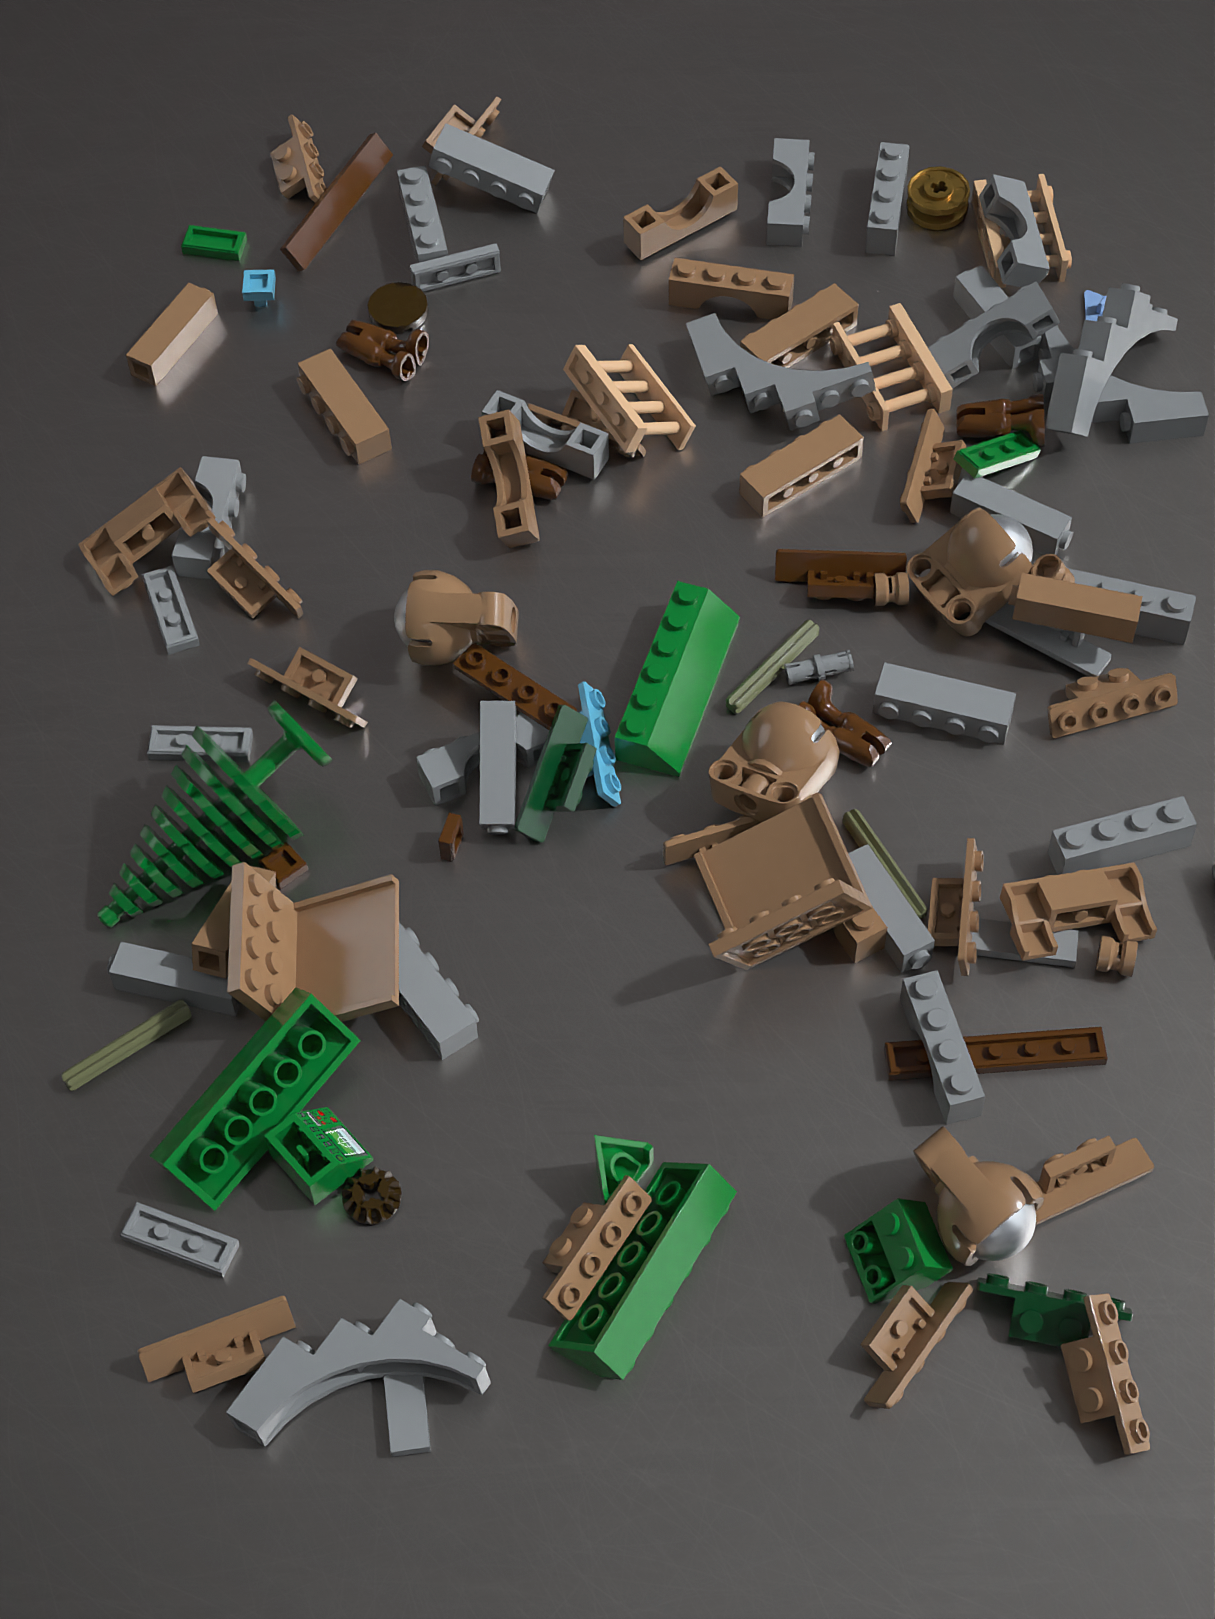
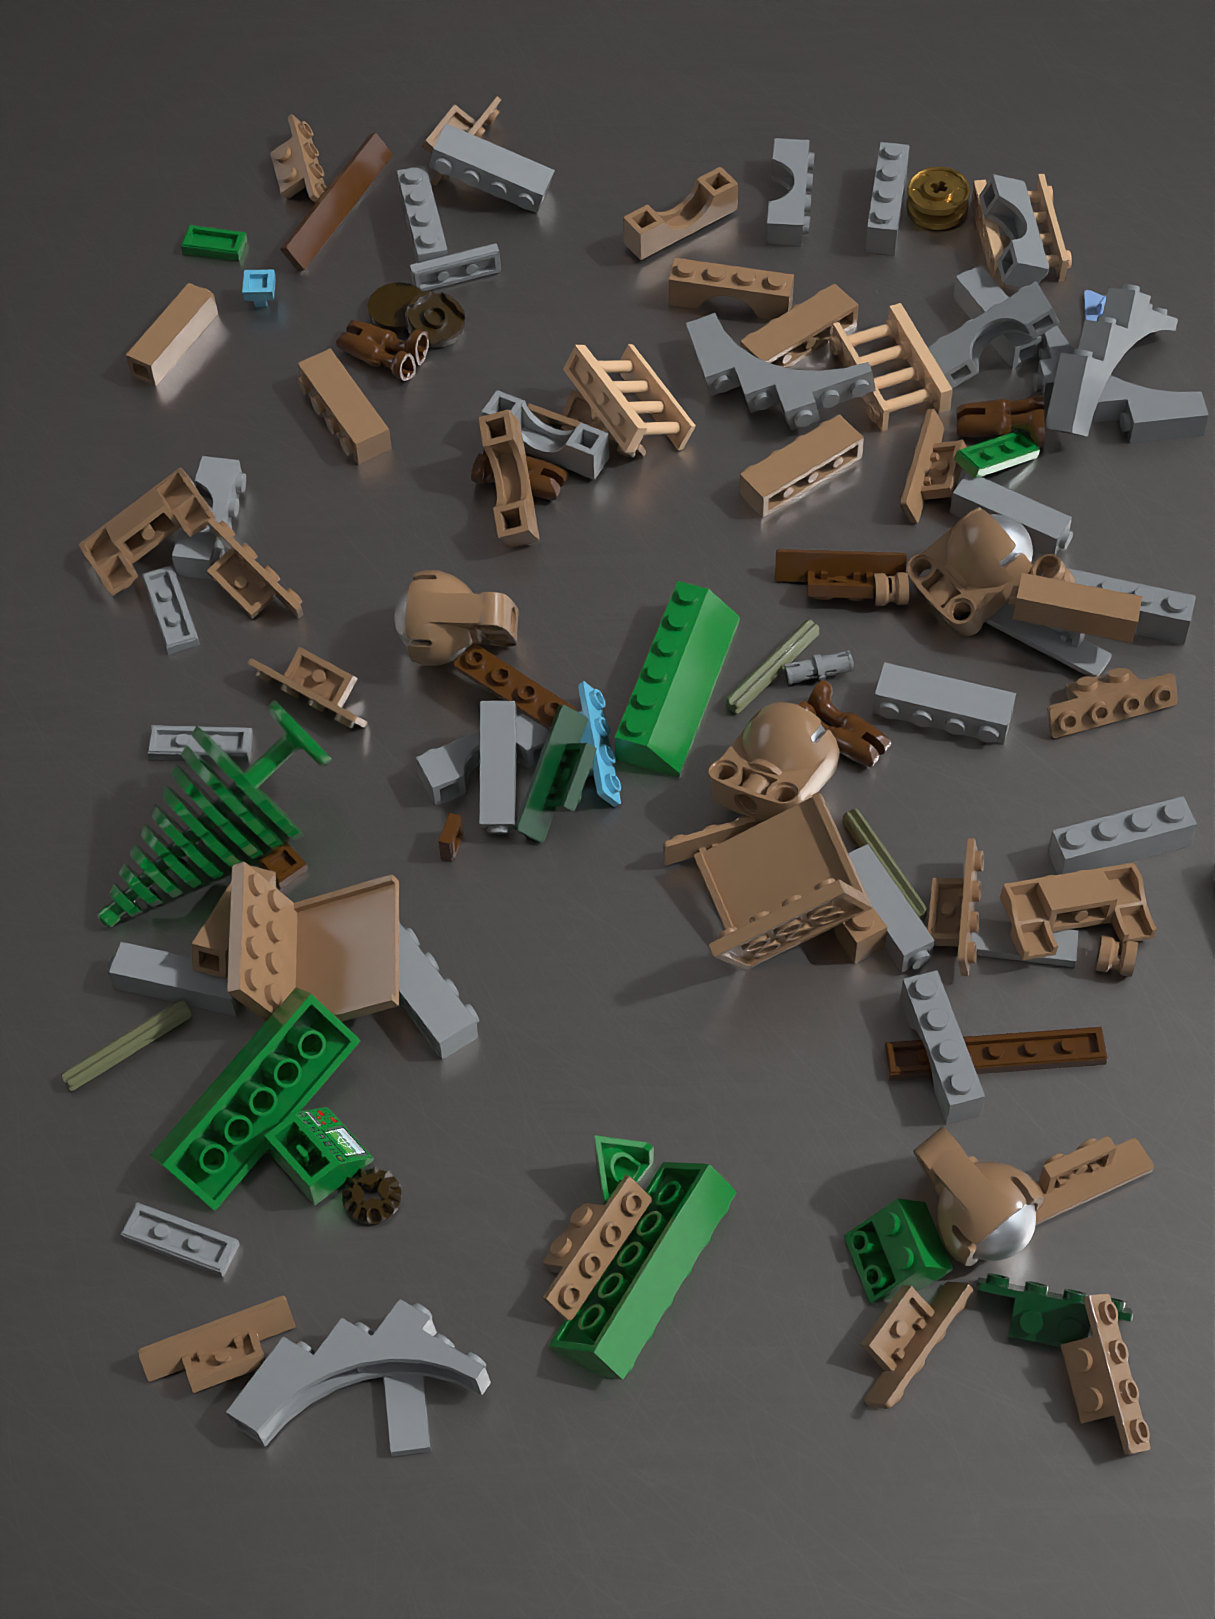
(437, 315): none -> dark brown tile

